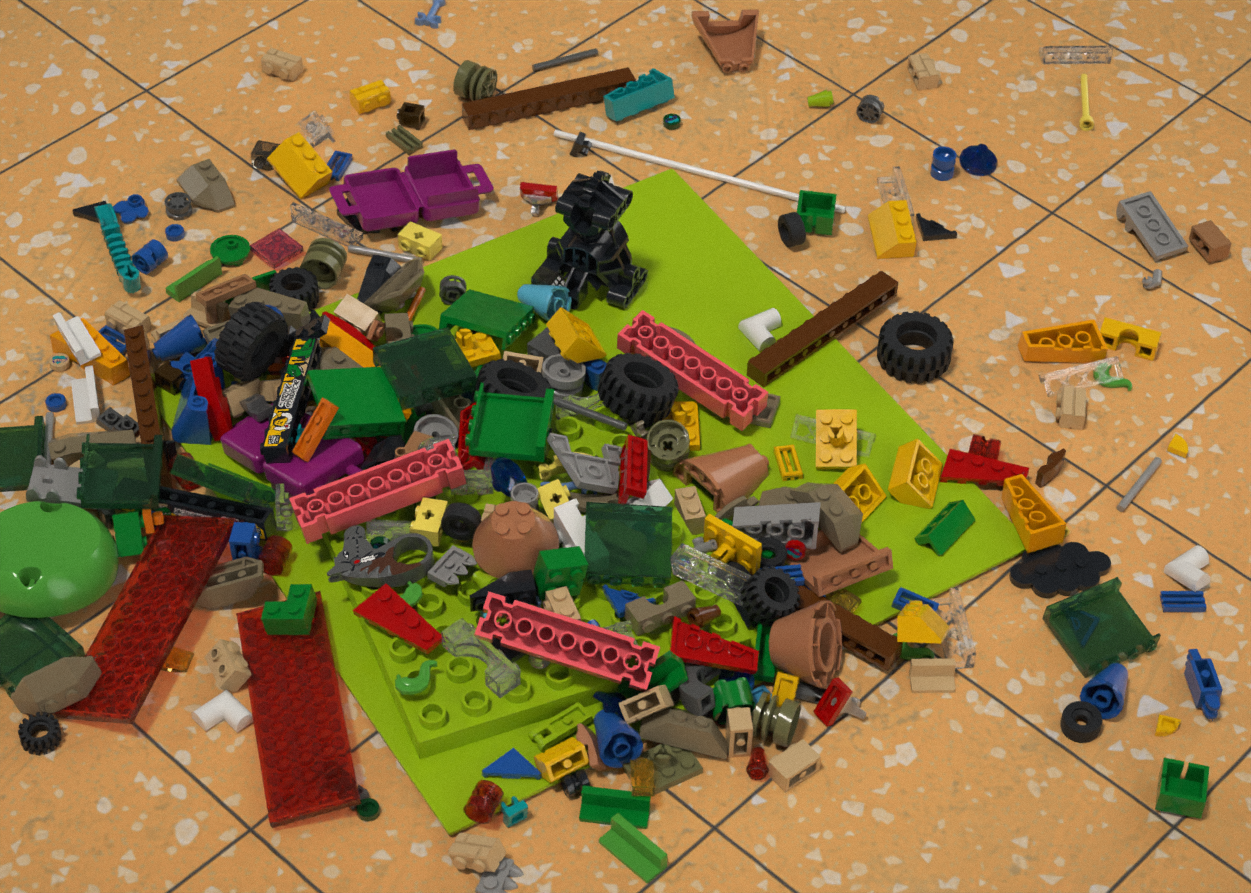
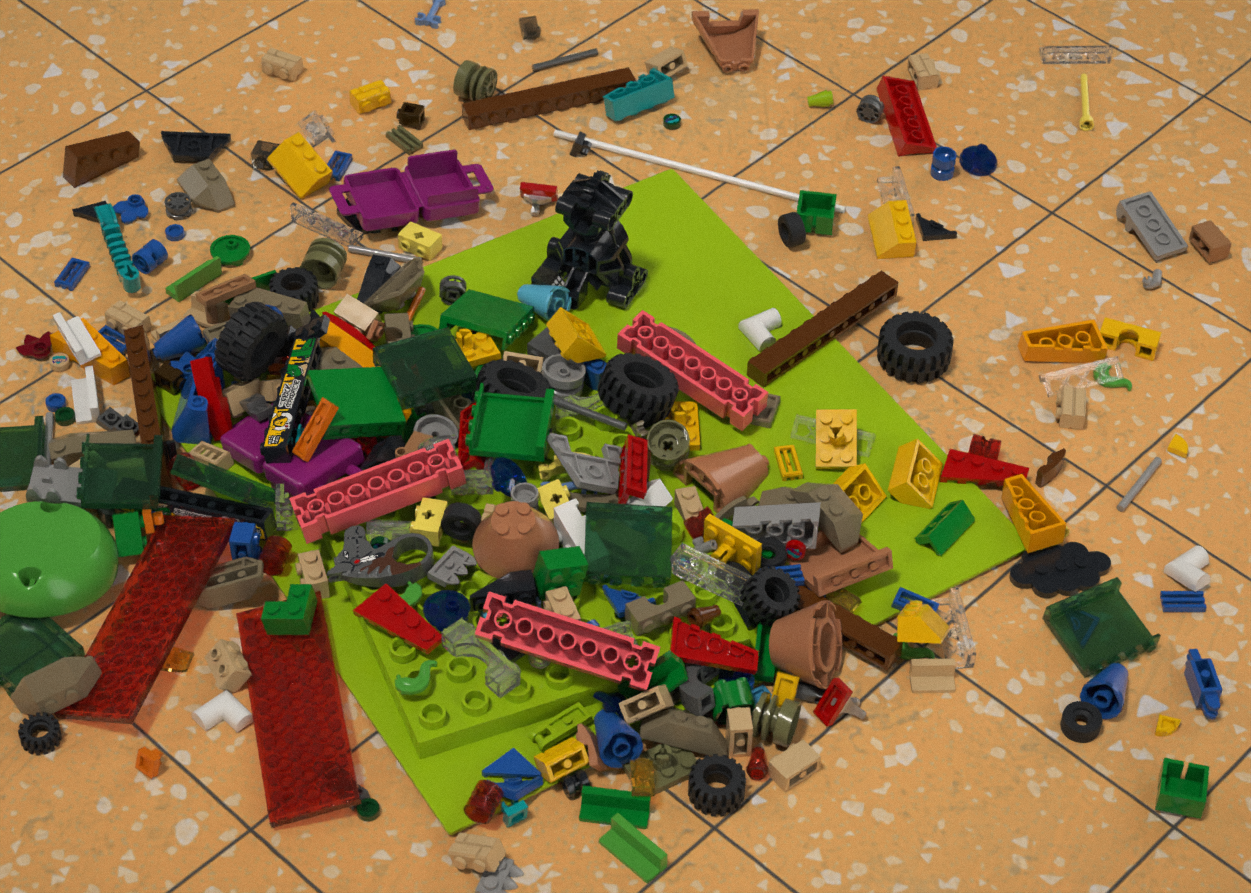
(36, 347): none -> dark red plate
(65, 416): none -> dark green tile
(75, 274): none -> blue tile
(98, 156): none -> reddish brown wedge
(148, 761): none -> orange tile
(194, 145): none -> black wing
(212, 455): none -> tan slope
(276, 248): clear pink tile -> none
(313, 572): none -> tan brick
(445, 608): none -> clear blue piece
(516, 788): none -> blue tile
(529, 28): none -> clear smoke bracket
(667, 61): none -> tan brick
(695, 525): none -> clear red wheel
(718, 770): none -> black tyre
(905, 116): none -> red arch

